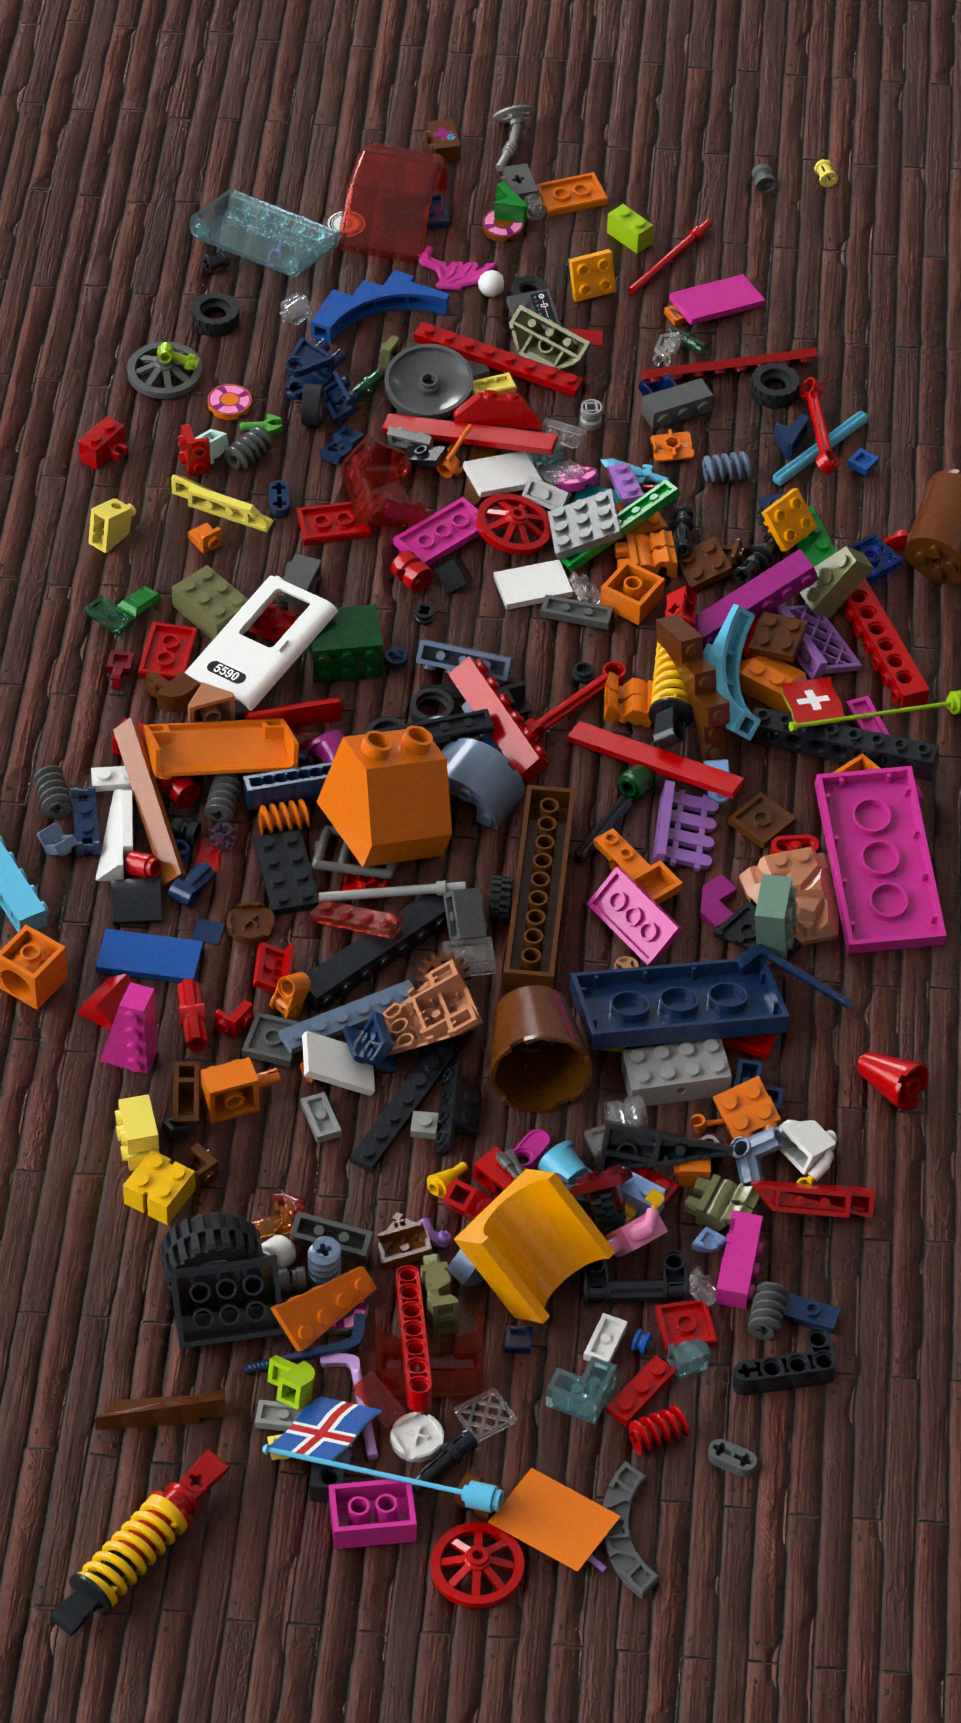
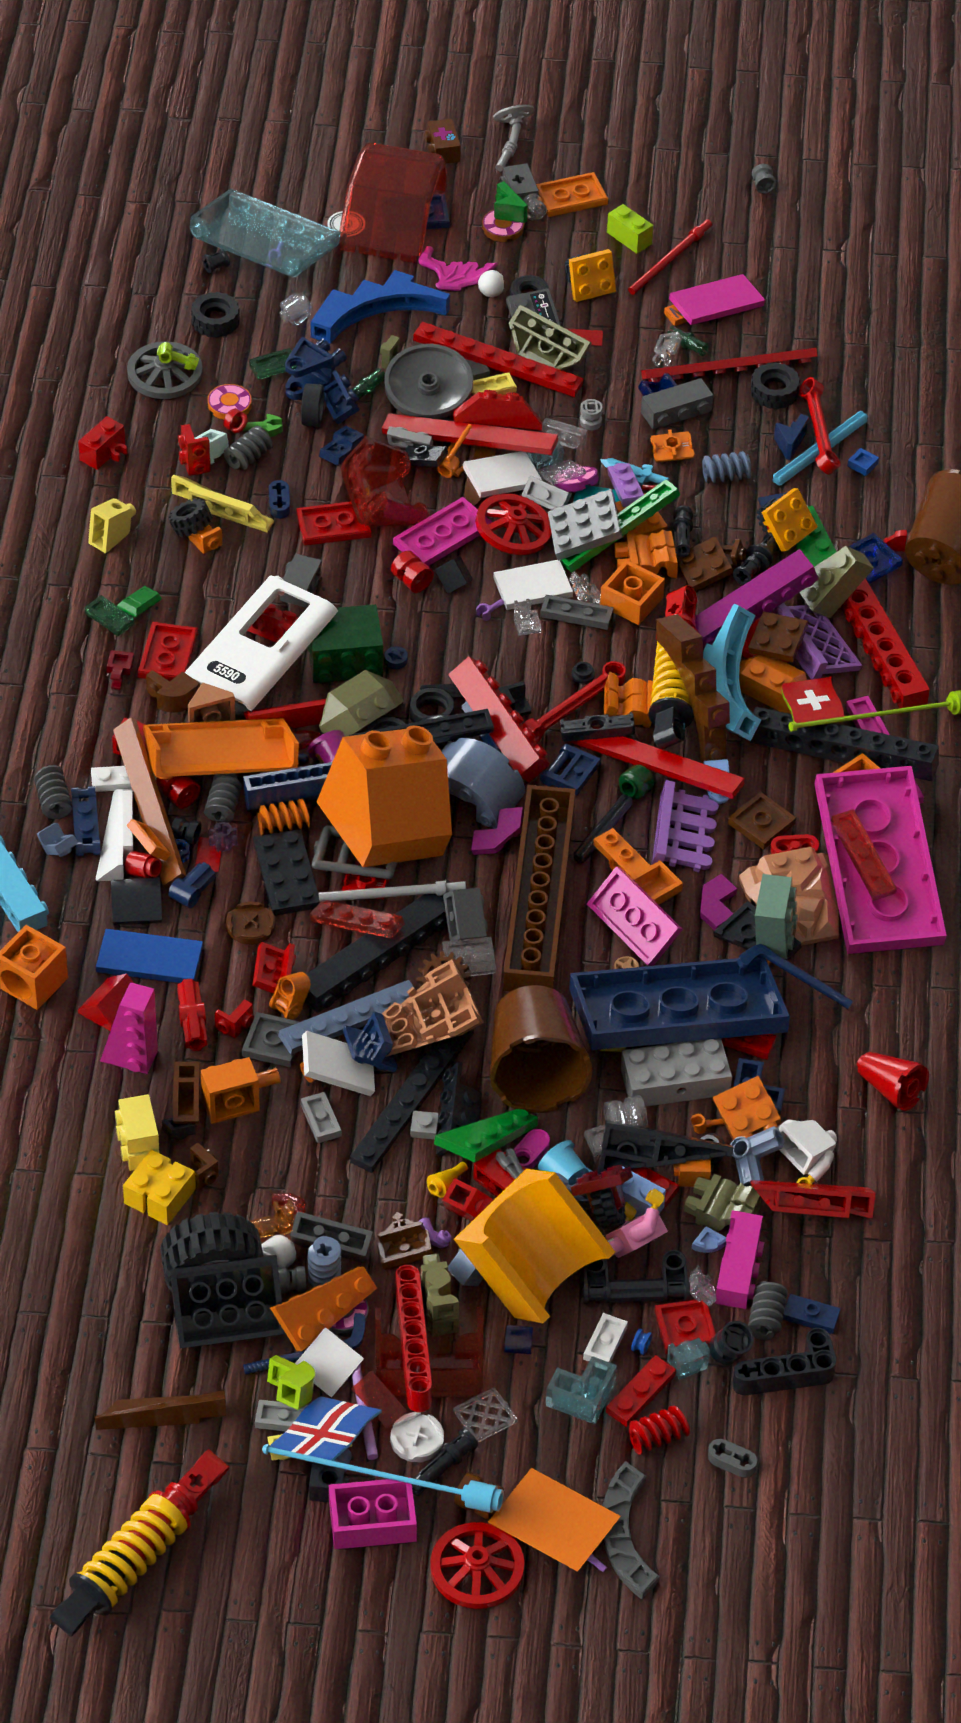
(148, 839): none -> orange tile
(190, 517): none -> black tyre
(207, 600): olive brick -> none
(208, 931): dark blue sticker -> none
(233, 419): none -> red tile
(270, 363): none -> clear green plate
(331, 1361): none -> white sticker
(358, 703): none -> olive wedge
(424, 619): black bush -> none
(449, 656): sand blue brick -> none
(487, 609): none -> medium lavender hand
(488, 1135): none -> green wing
(493, 840): none -> magenta tile
(501, 897): black tyre -> none
(525, 619): none -> clear plate
(575, 774): none -> dark blue plate
(612, 727): none -> black piece
(731, 1342): none -> black wheel
(824, 181): light yellow bush -> none
(863, 854): none -> clear red plate

